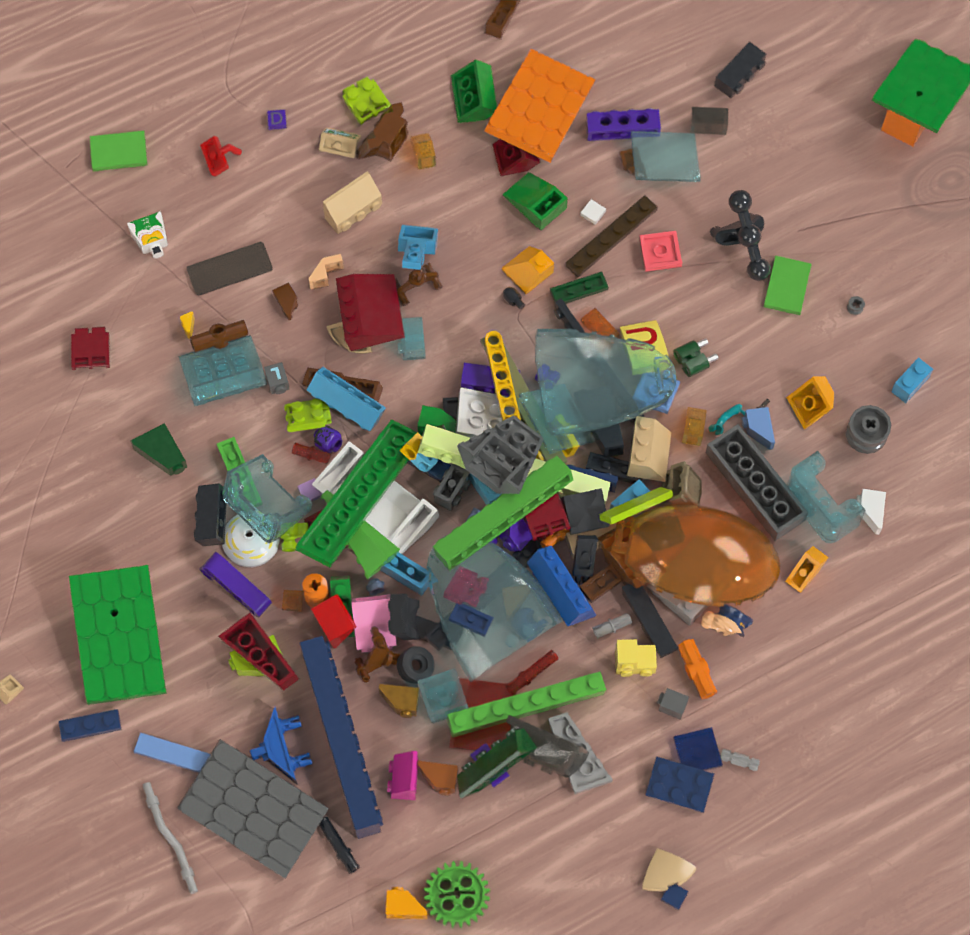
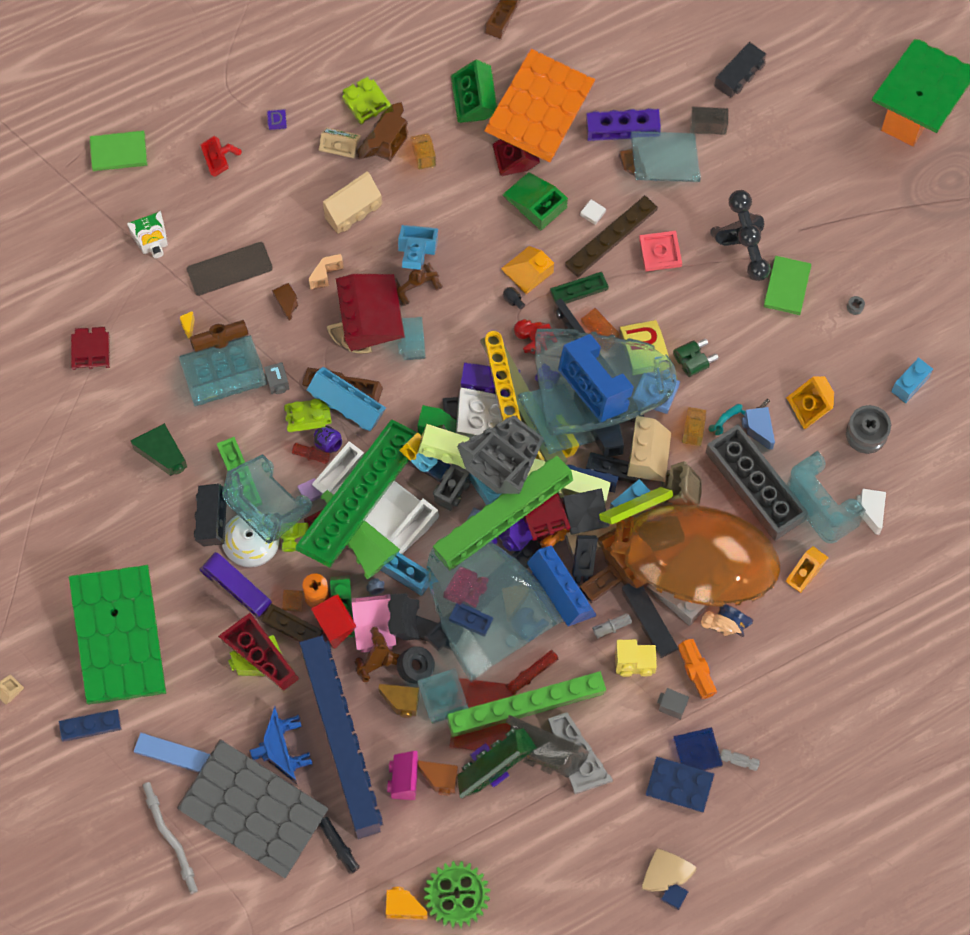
(290, 624): none -> dark brown plate
(526, 329): none -> red animal
(592, 383): none -> blue piece

